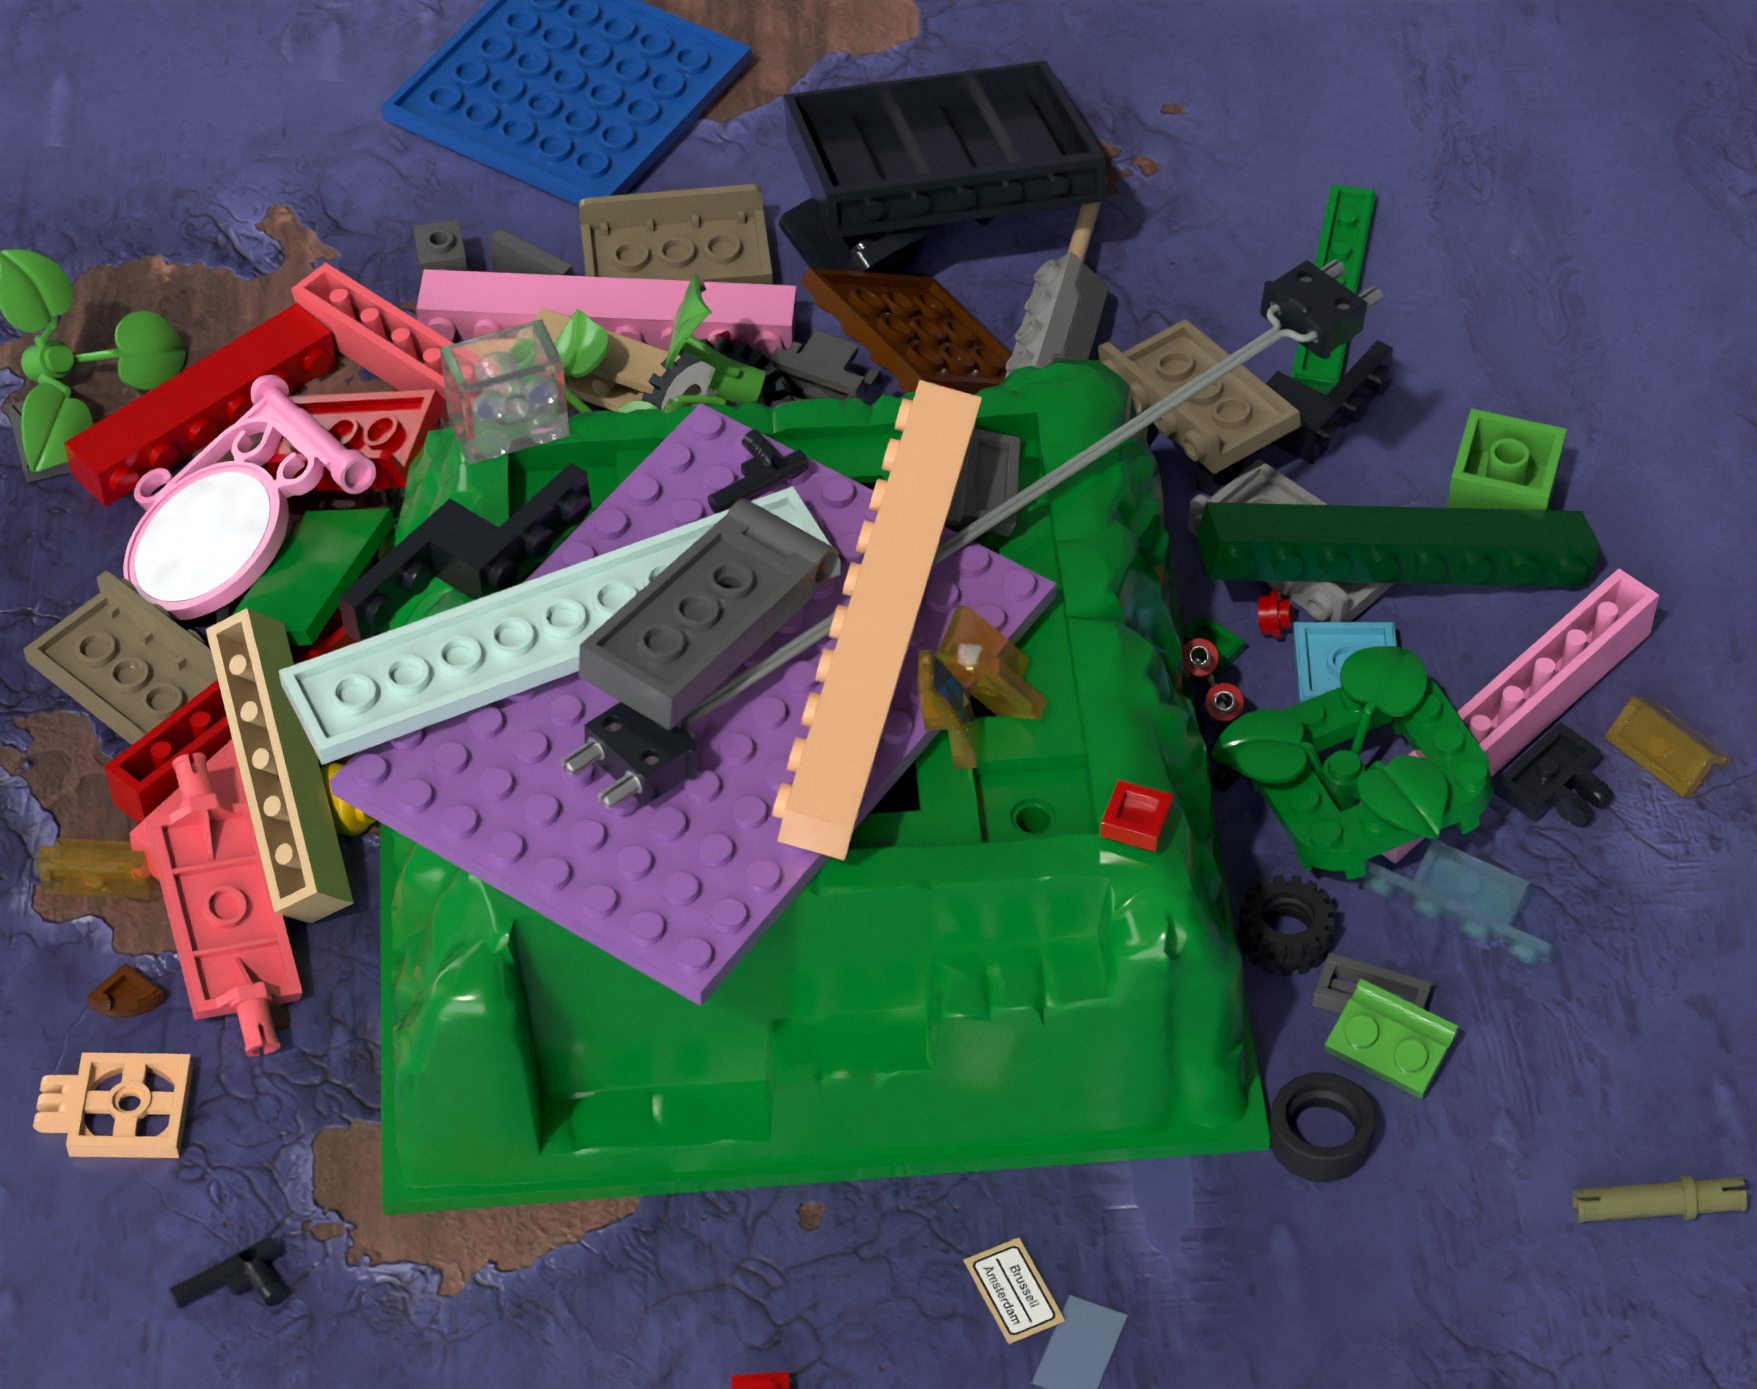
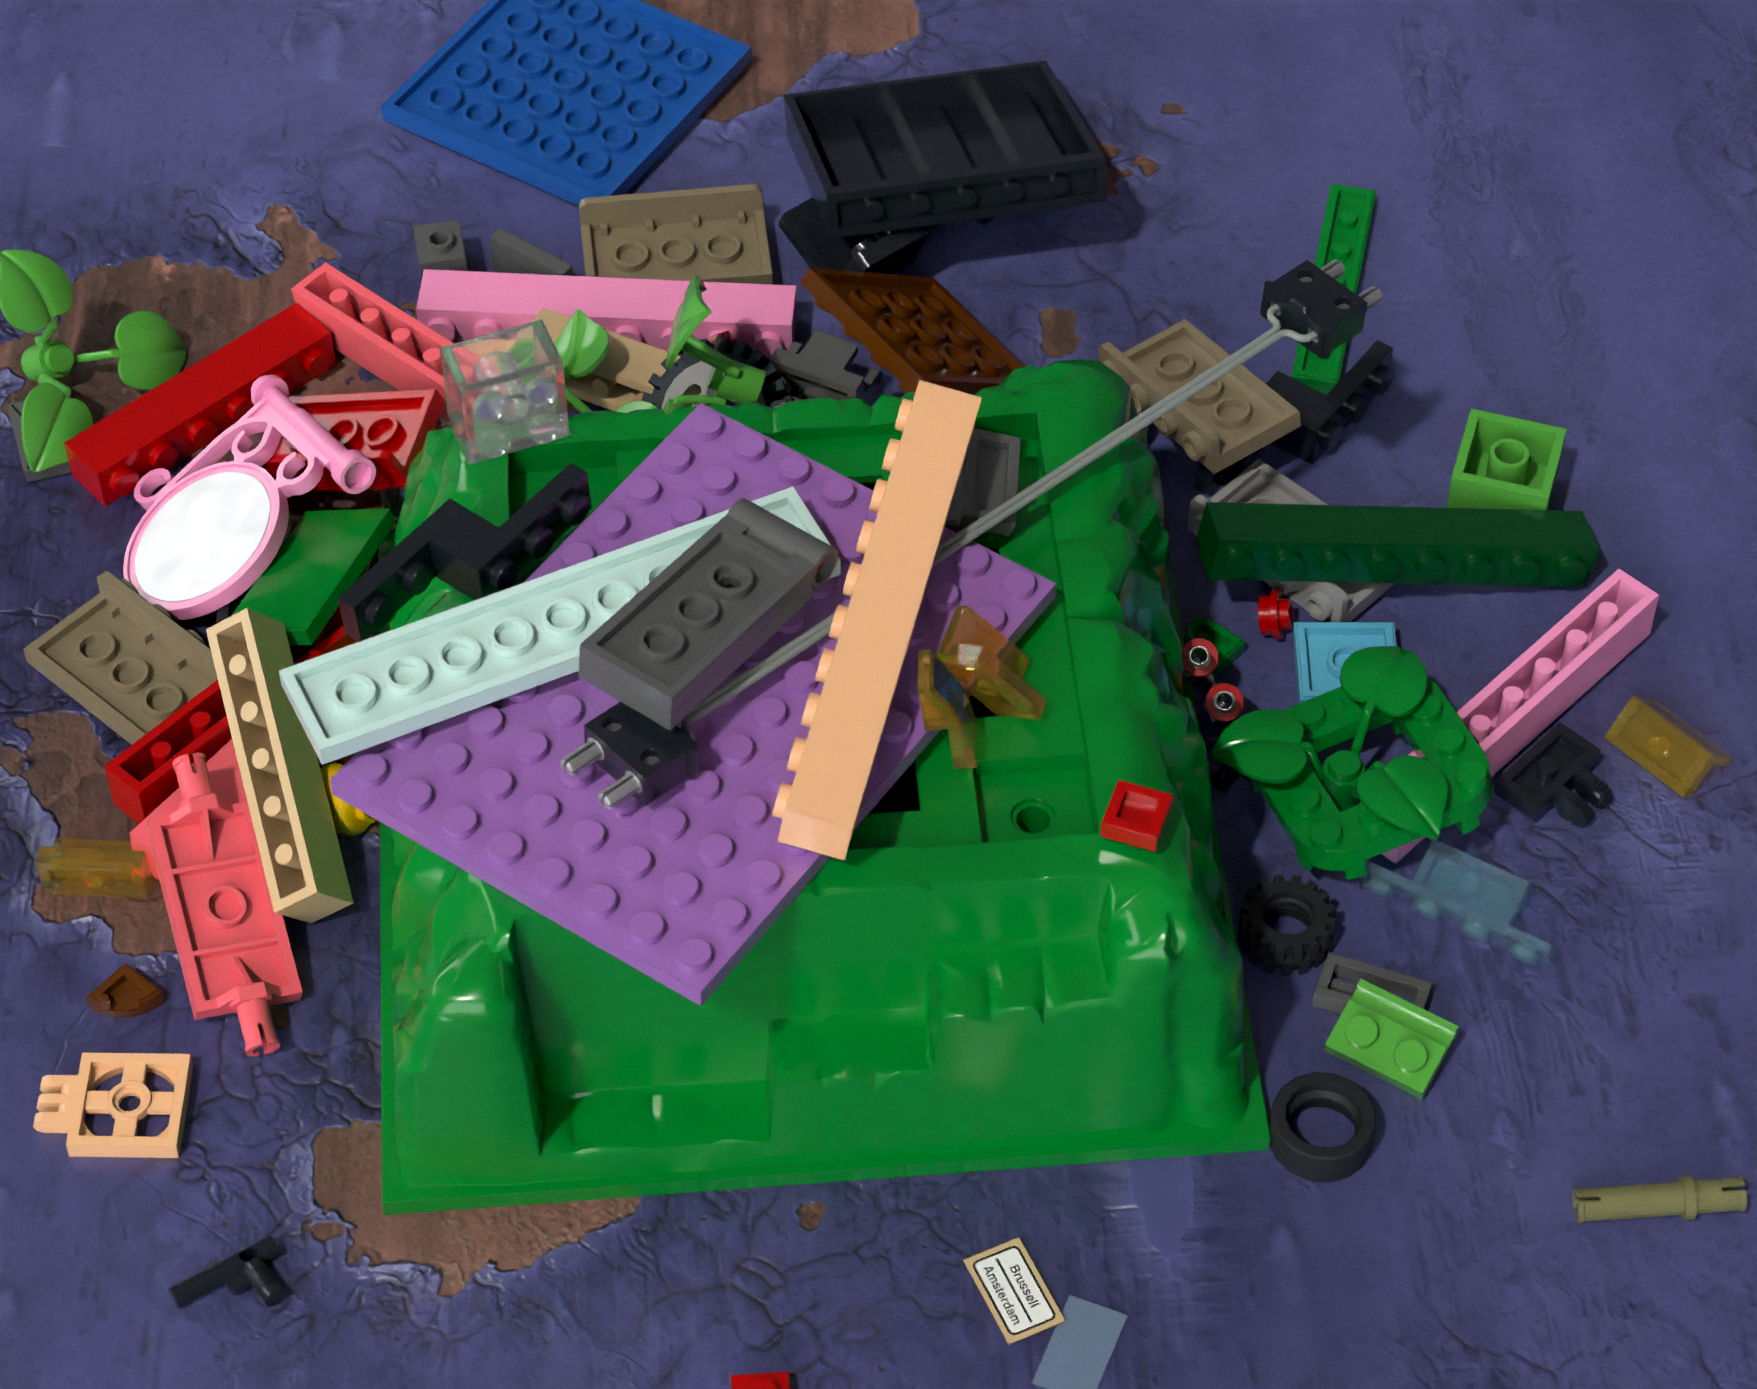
(760, 472): black hose -> none
(1063, 305): light grey piece -> none

